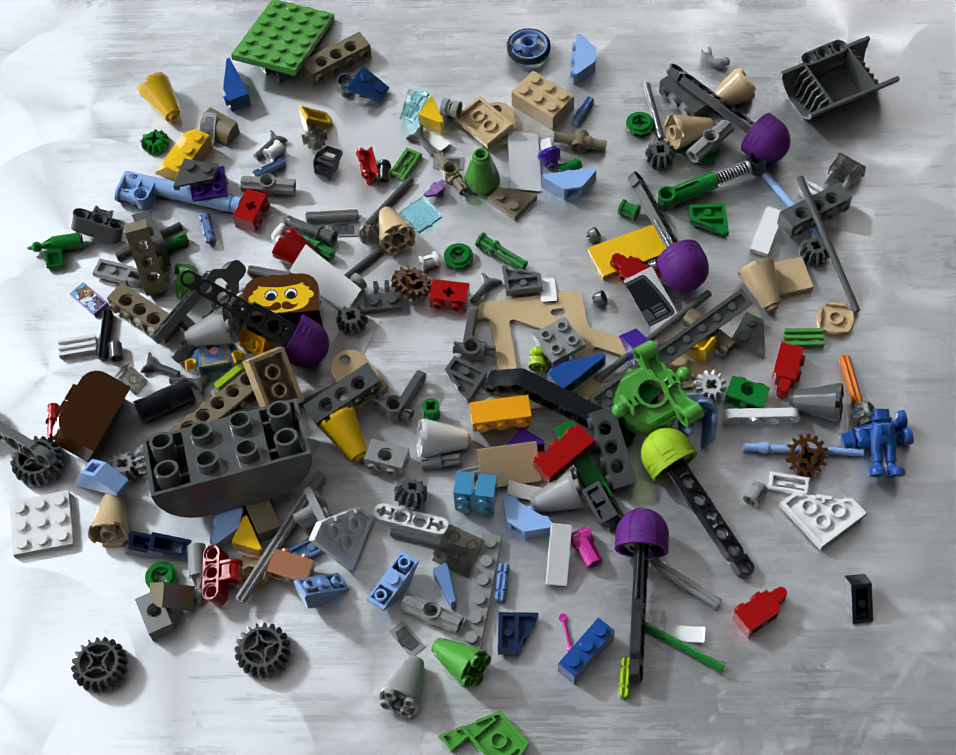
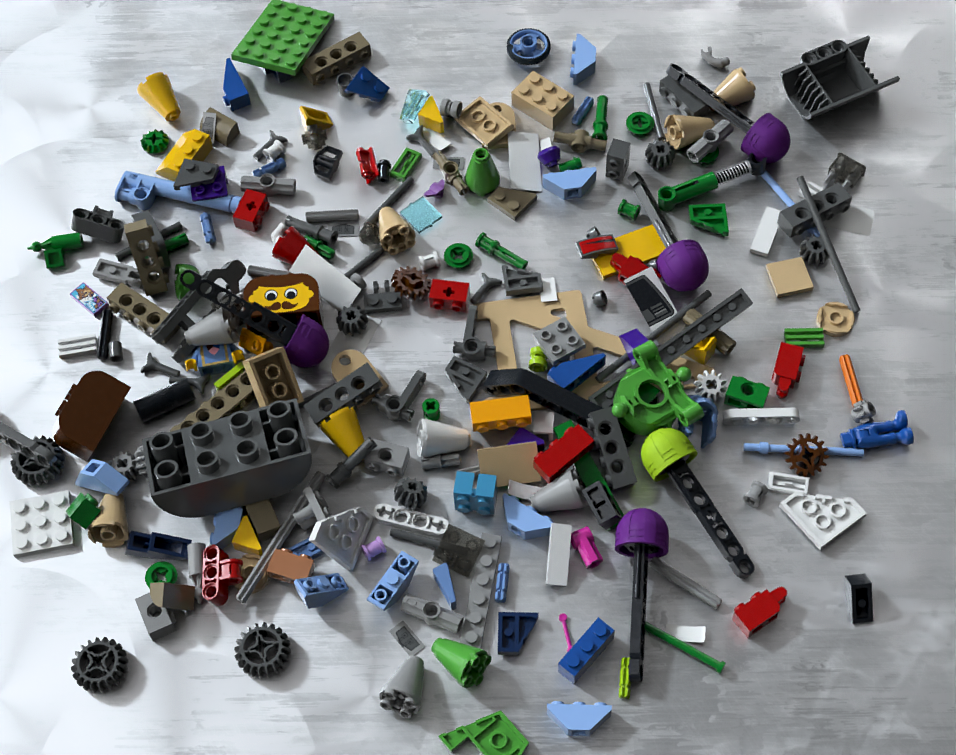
(51, 417): red axle -> none
(83, 510): none -> green brick
(132, 378): clear smoke bracket -> none
(345, 468): none -> dark grey pin
(373, 548): none -> lavender bush
(544, 423): none -> white panel
(579, 718): none -> light blue slope
(593, 246): none -> slope
(600, 125): none -> green pin
(617, 159): none -> dark grey brick
(750, 335): dark grey wing -> none
(762, 283): tan cone -> none
(820, 401): dark grey cone -> none
(883, 435): blue piece -> none

